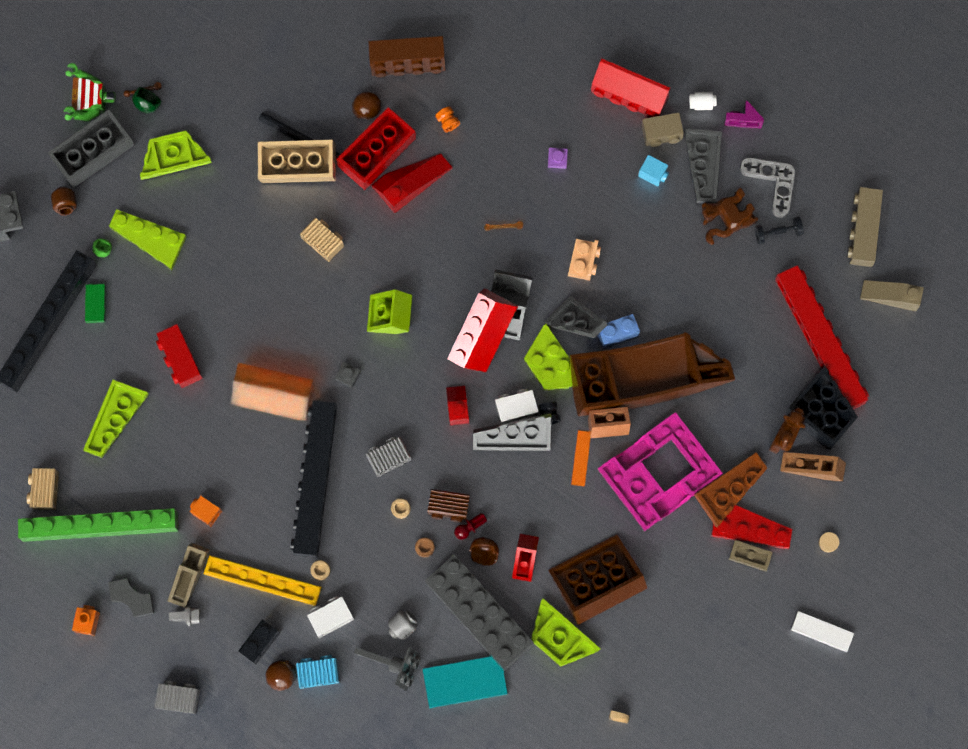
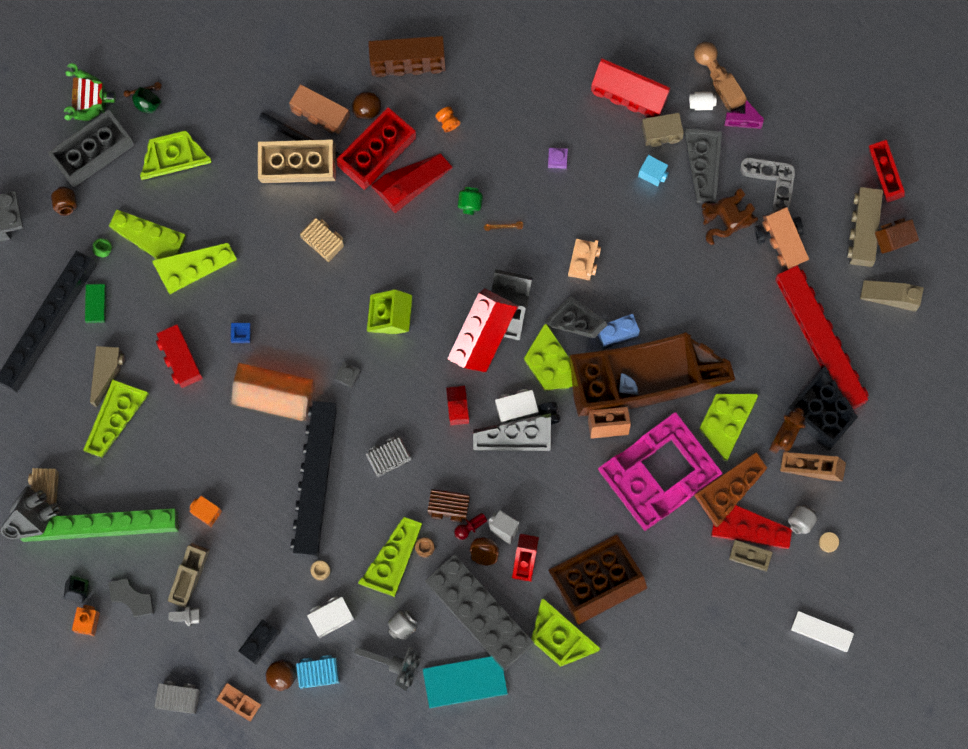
(29, 515): none -> dark grey piece
(76, 589): none -> black slope
(106, 368): none -> dark tan slope
(189, 267): none -> lime wing
(238, 702): none -> nougat slope
(240, 333): none -> blue plate
(262, 580): yellow tile -> none
(319, 109): none -> nougat brick
(390, 564): none -> lime wing
(400, 508): tan tile -> none
(470, 200): none -> green head
(503, 526): none -> light grey brick
(581, 458): orange sticker -> none
(619, 717): tan tile -> none
(627, 385): none -> sand blue tile
(723, 82): none -> medium nougat beam
(726, 420): none -> lime wing
(785, 238): none -> nougat brick
(802, 519): none -> light grey head
(886, 171): none -> red brick
(896, 236): none -> reddish brown brick

